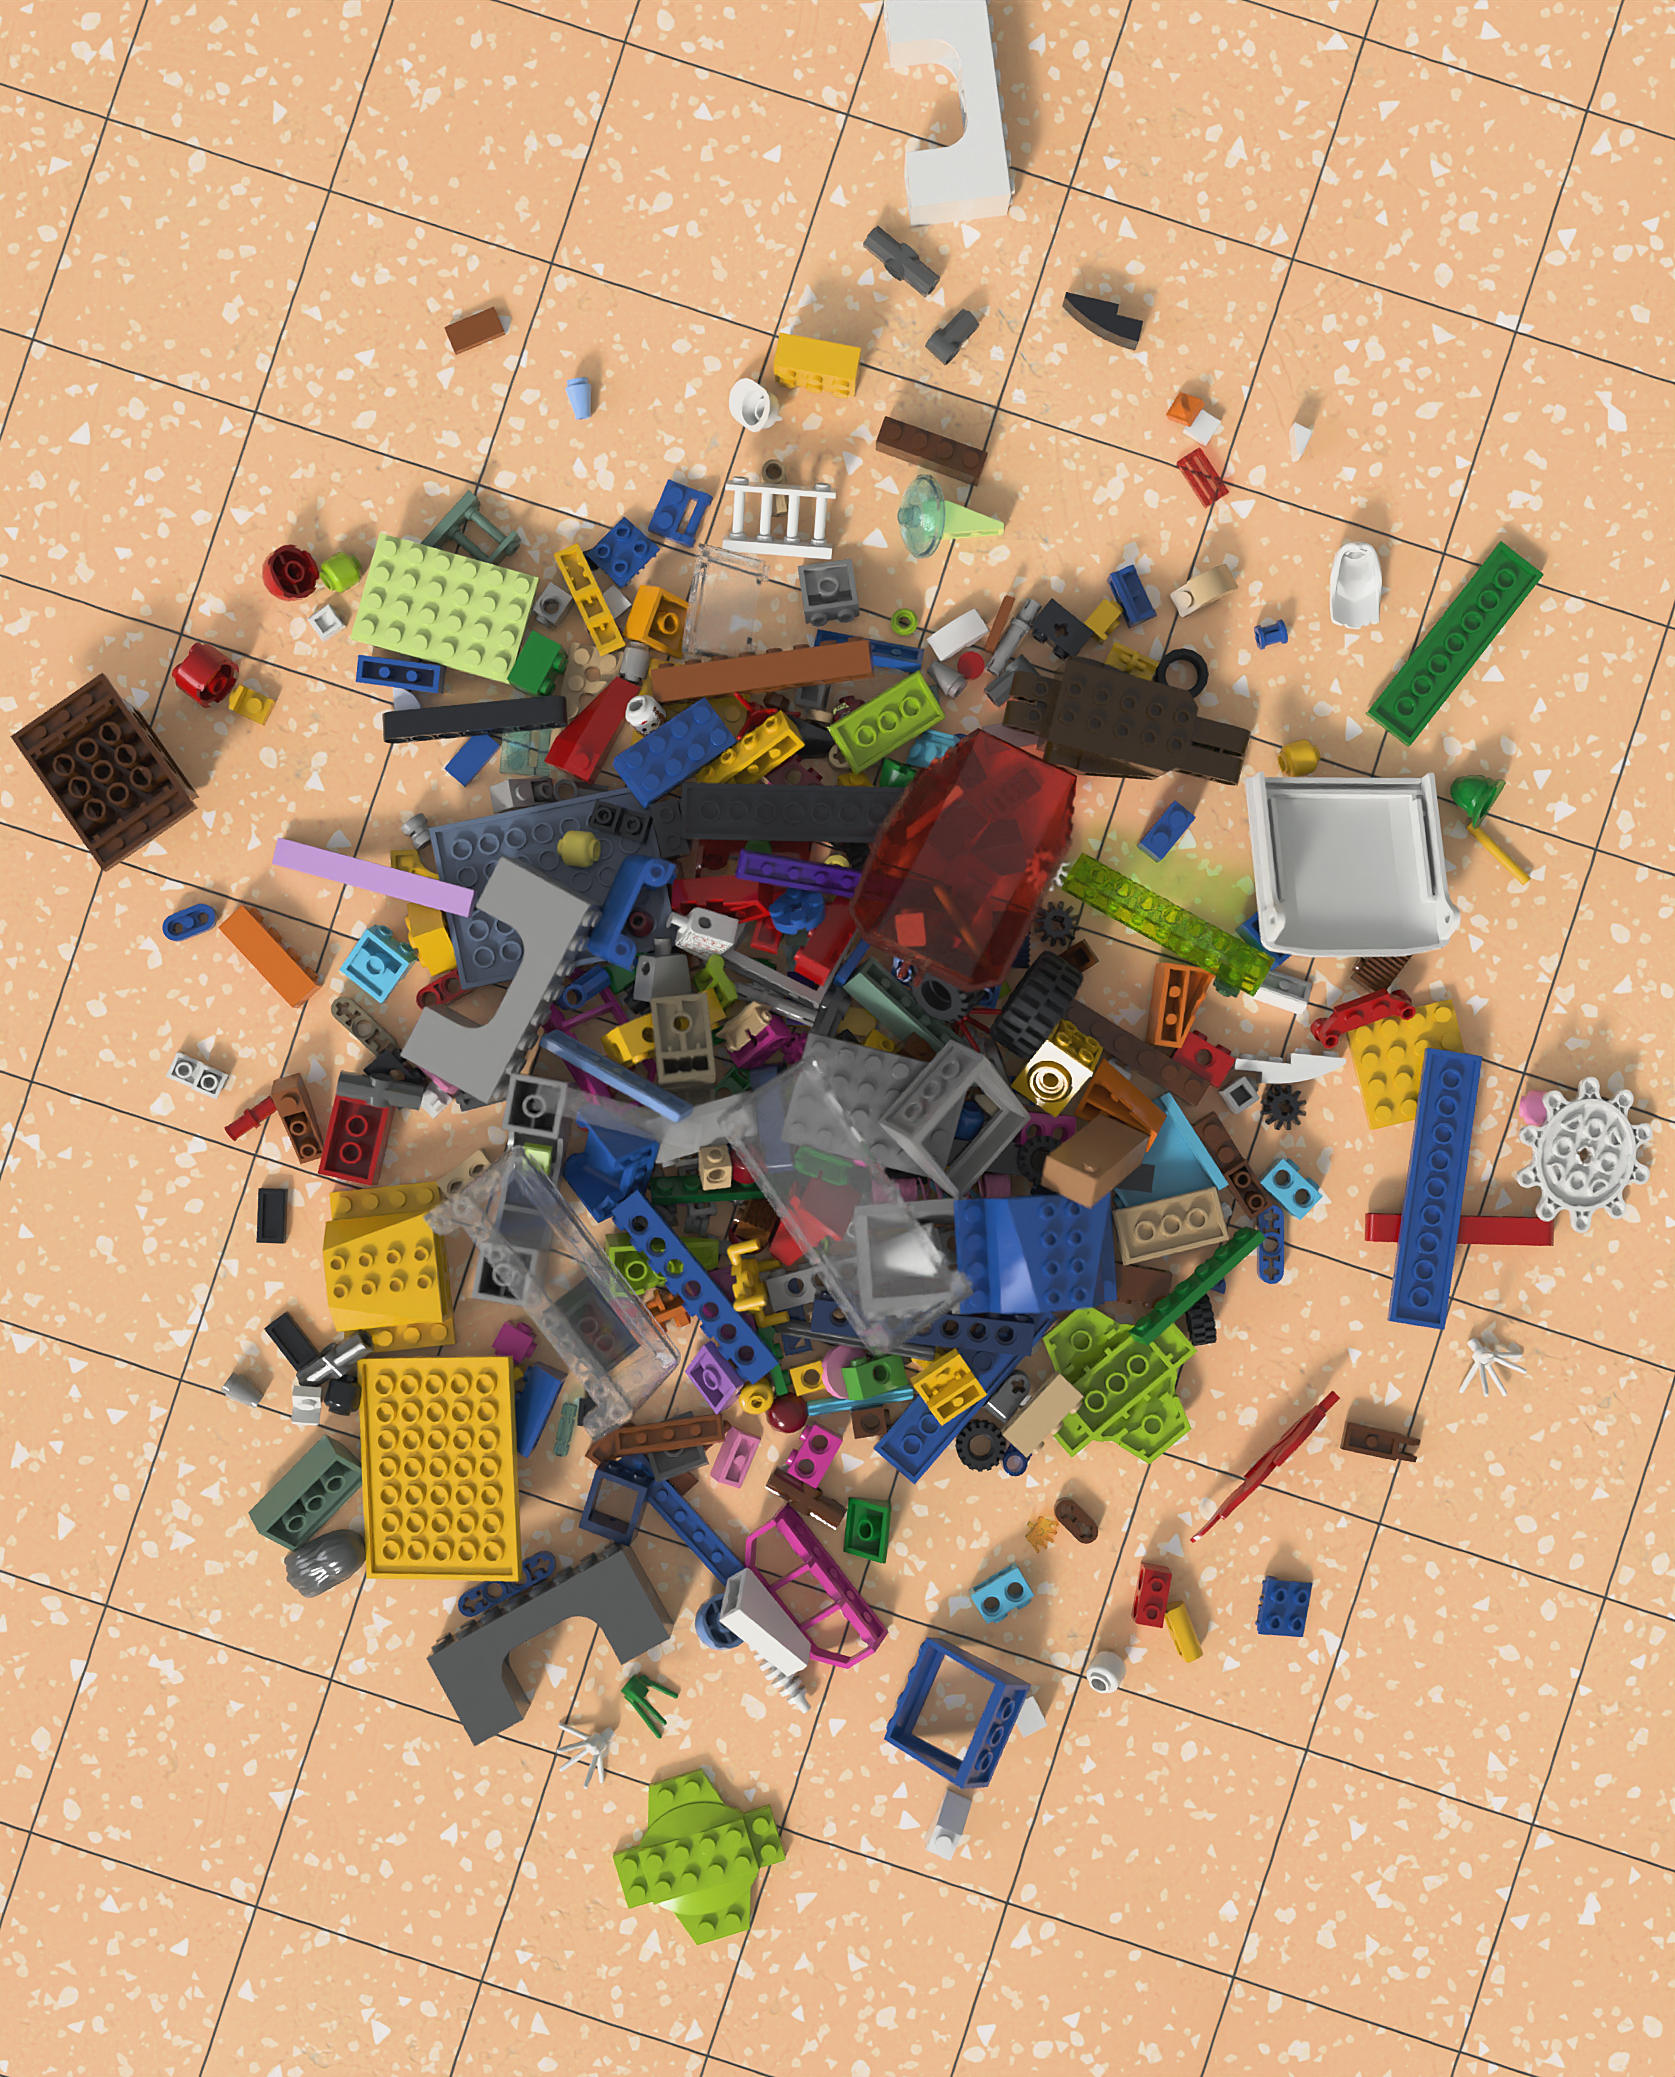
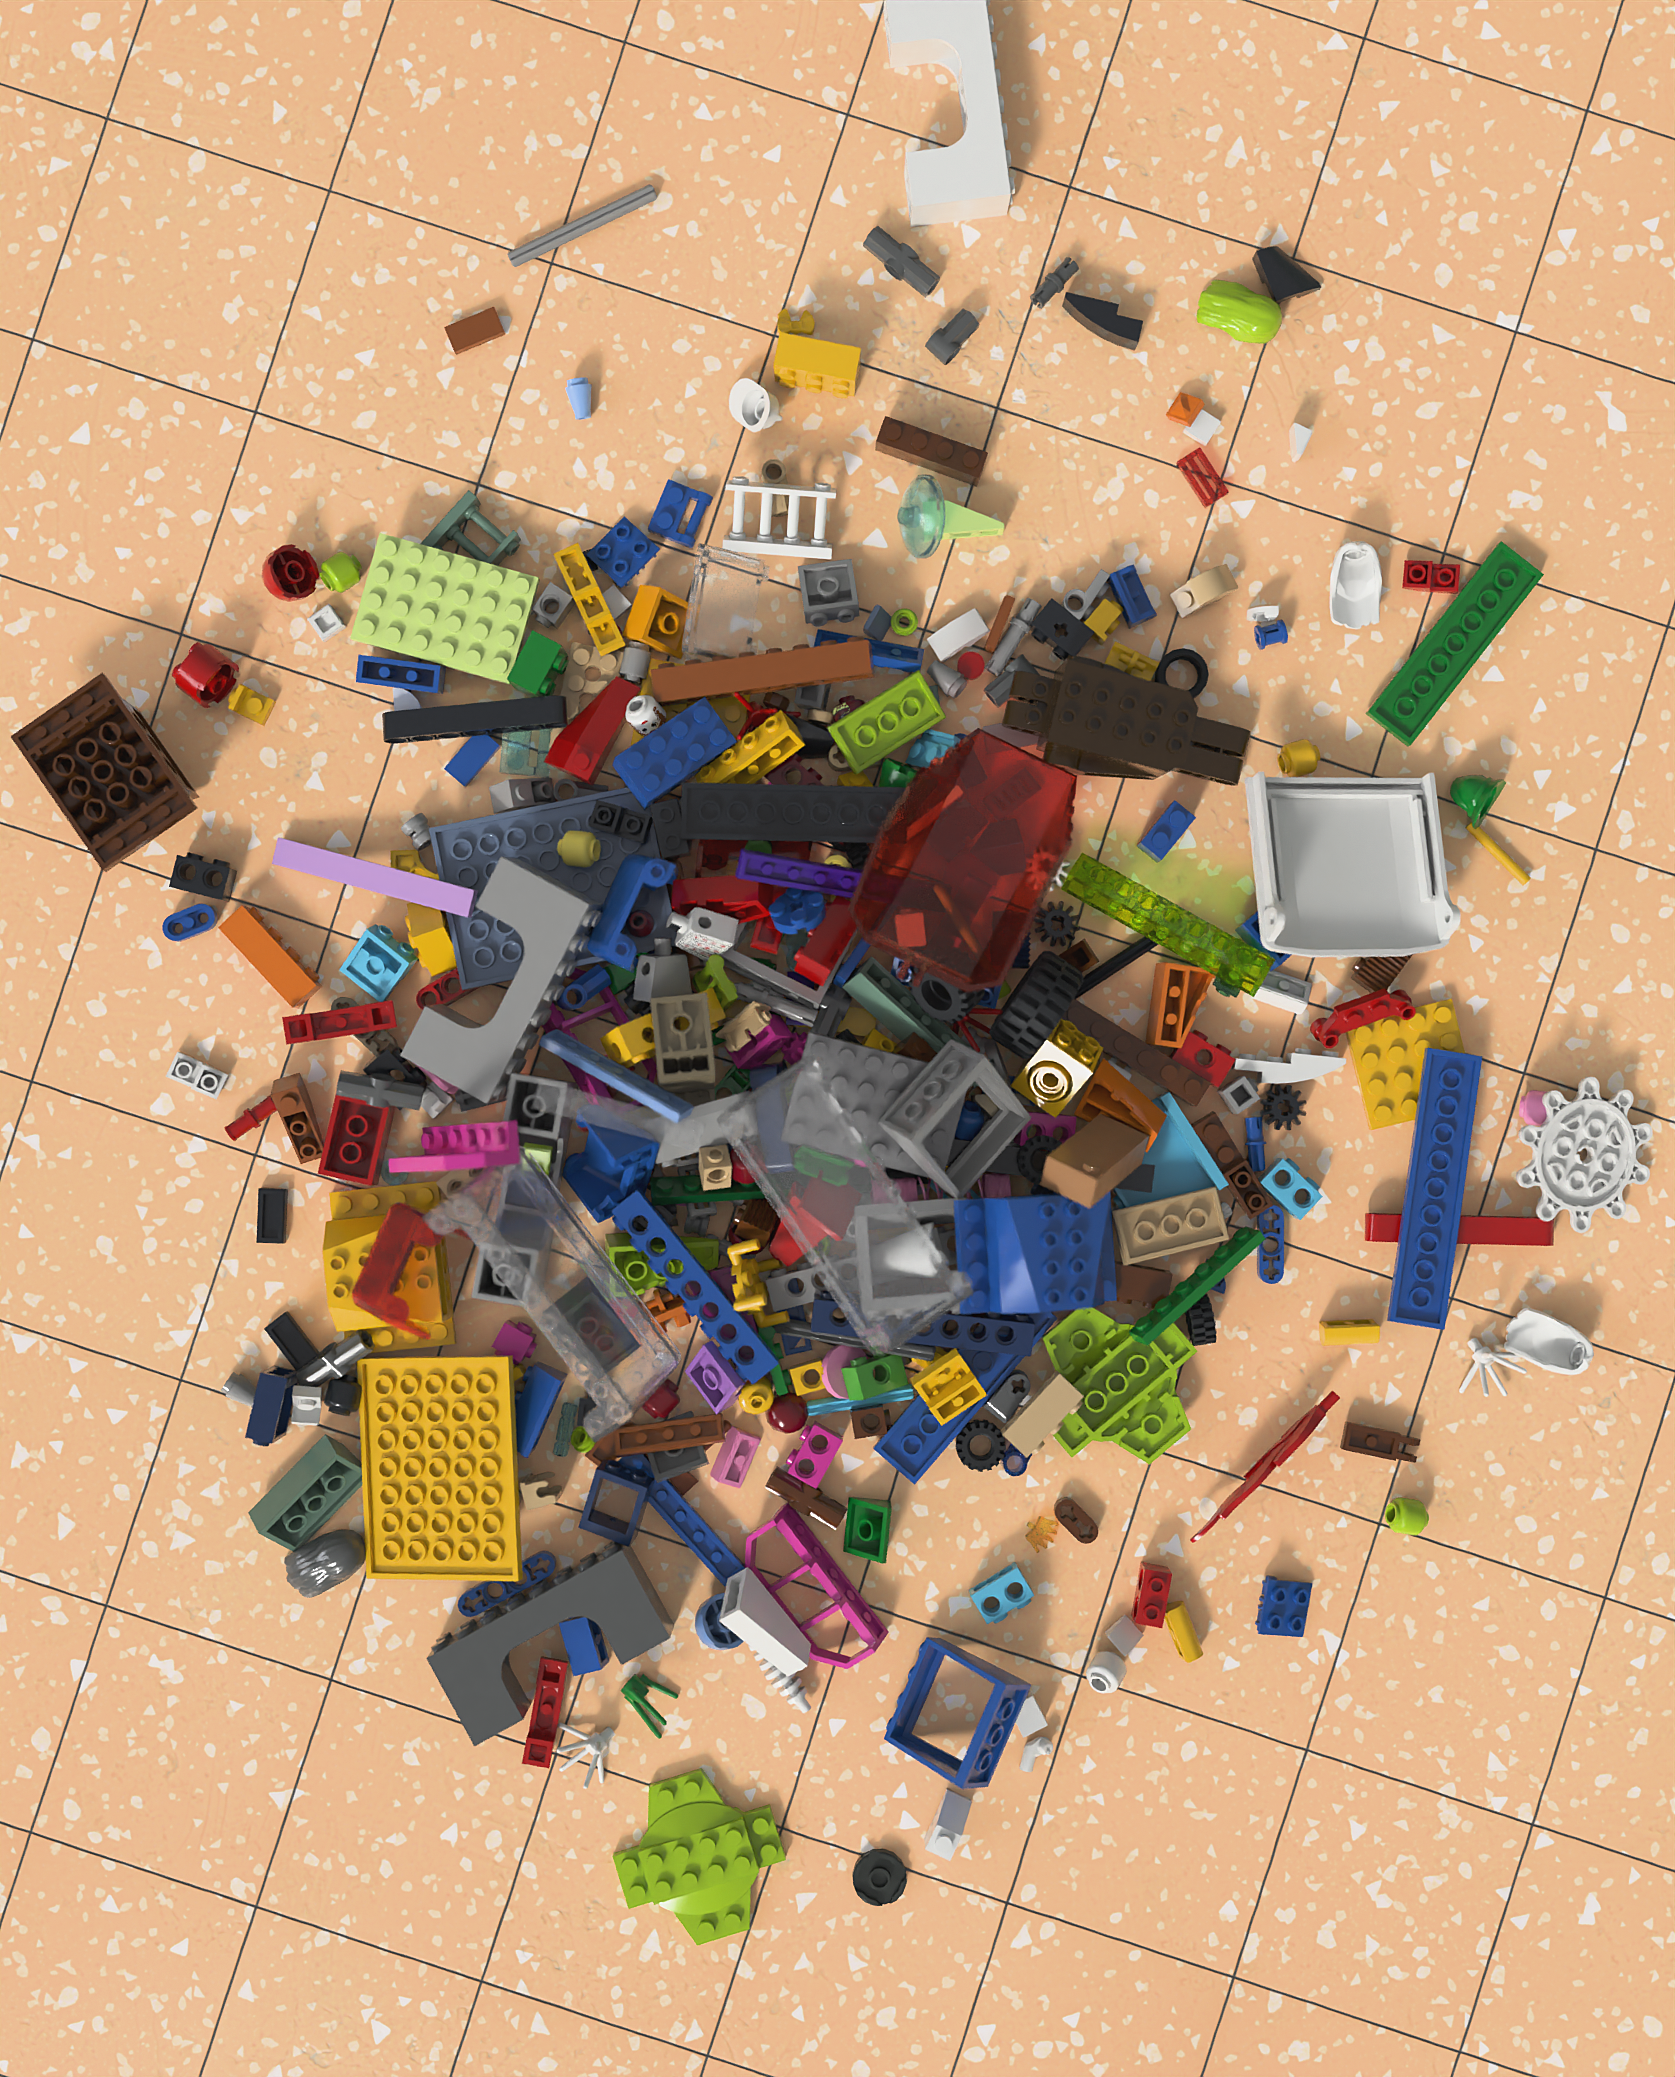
(202, 881): none -> black brick
(271, 1405): none -> dark blue window
(339, 1022): none -> red slope
(386, 1261): none -> clear red windscreen
(389, 1178): none -> clear light blue plate
(459, 1140): none -> dark pink plate
(537, 1492): none -> tan hinge
(545, 1712): none -> red slope
(581, 1440): none -> lime plate
(582, 225): none -> light grey axle
(584, 1645): none -> blue hinge
(663, 1400): none -> dark red head
(804, 325): none -> yellow piece
(877, 623): none -> sand blue slope
(879, 1877): none -> pearl dark grey tile
(1033, 1749): none -> white arm
(1054, 282): none -> dark grey pin
(1096, 589): none -> light grey plate
(1115, 964): none -> black axle
(1124, 1635): none -> white slope
(1239, 312): none -> lime hair
(1255, 1143): none -> blue axle
(1262, 614): none -> white tile
(1283, 275): none -> black slope
(1349, 1332): none -> yellow brick
(1406, 1516): none -> lime head
(1431, 577): none -> red slope
(1548, 1342): none -> white hair

